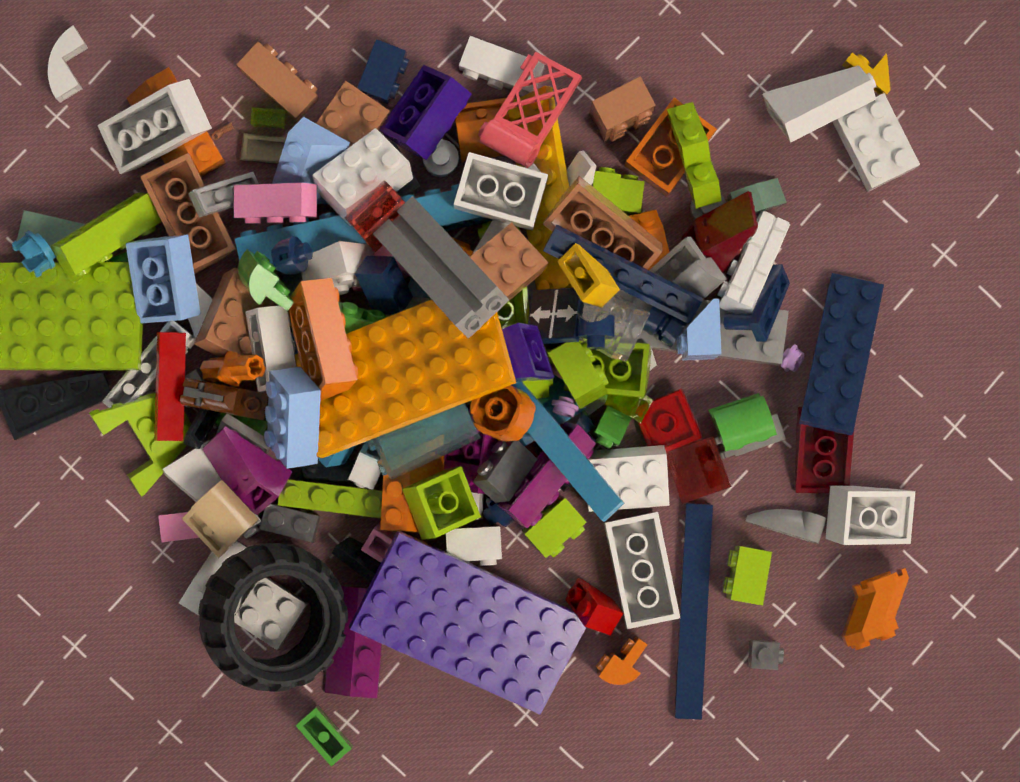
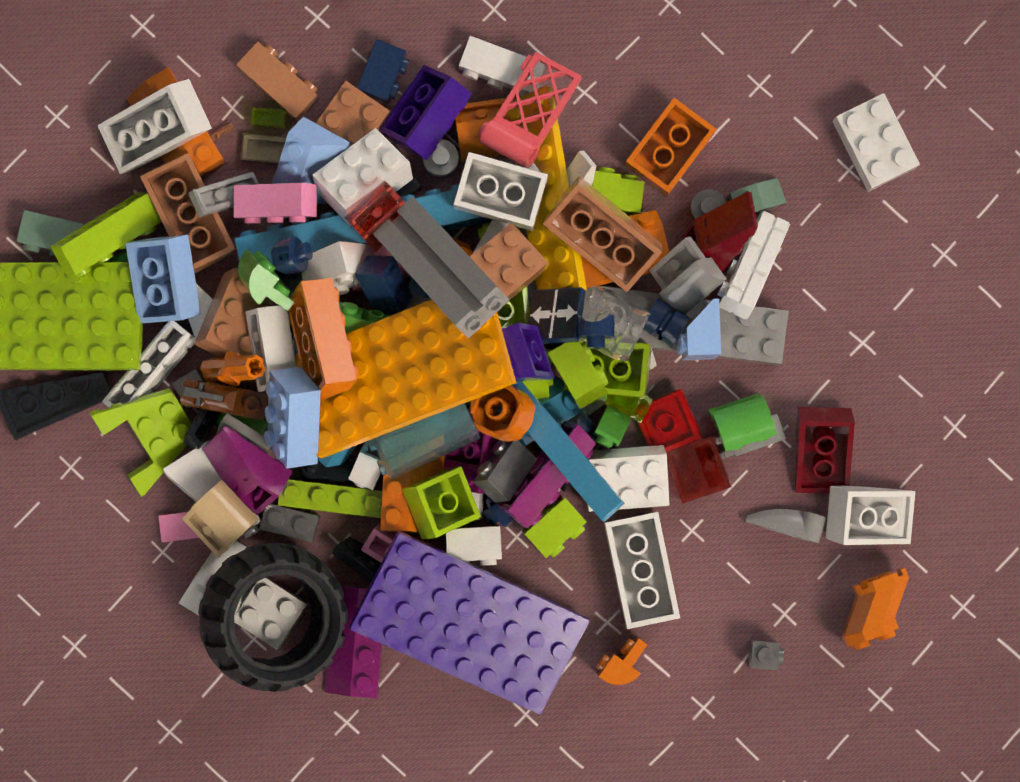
(36, 252): dark azure piece -> none
(60, 76): white brick -> none
(169, 386): red tile -> none
(324, 735): bright green brick -> none
(565, 407): lavender plate -> none
(588, 276): yellow slope -> none
(593, 607): red slope -> none
(622, 109): nougat brick -> none
(630, 276): dark blue plate -> none
(693, 611): dark blue tile -> none
(695, 155): lime arch -> none
(747, 575): lime brick -> none
(766, 309): dark blue piece -> none
(792, 359): lavender plate -> none
(818, 101): white slope -> none
(841, 354): dark blue plate -> none
(880, 72): yellow slope -> none

